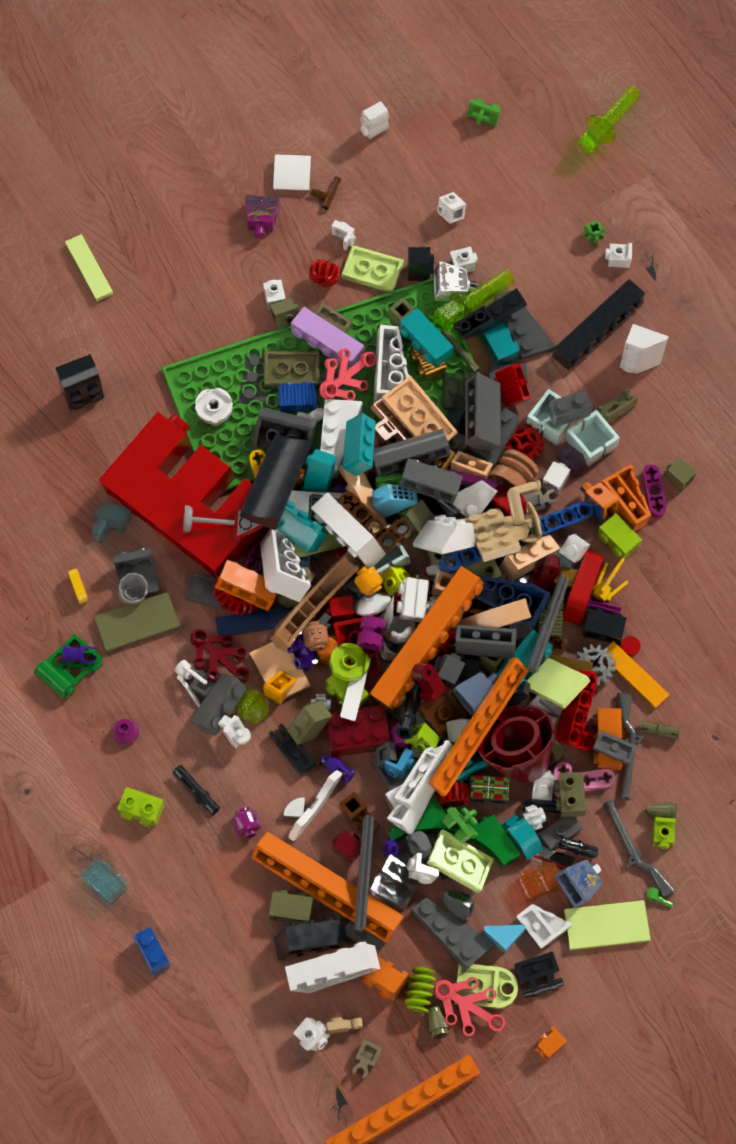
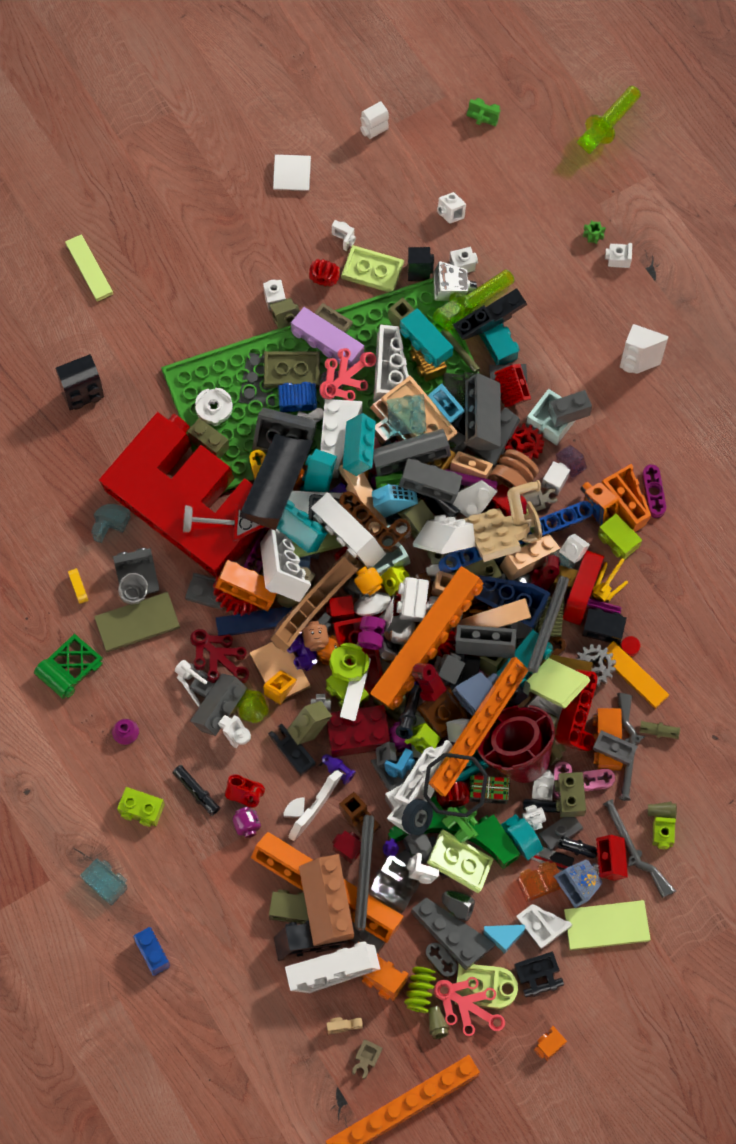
(76, 654): dark purple piece -> none
(205, 435): none -> olive brick
(242, 790): none -> red piece
(261, 213): torso -> none
(312, 1034): white brick -> none
(326, 900): none -> nougat slope
(328, 197): reddish brown piece -> none
(406, 415): none -> clear light blue hinge
(417, 817): none -> black bush
(437, 964): none -> dark grey beam
(446, 403): none -> medium azure slope
(459, 757): none -> black piece
(527, 333): dark grey wing -> none
(594, 439): light aqua piece -> none
(598, 325): black brick -> none
(611, 857): none -> red brick
(617, 406): olive hinge -> none
(652, 895): bright green hand -> none
(680, 474): olive brick -> none

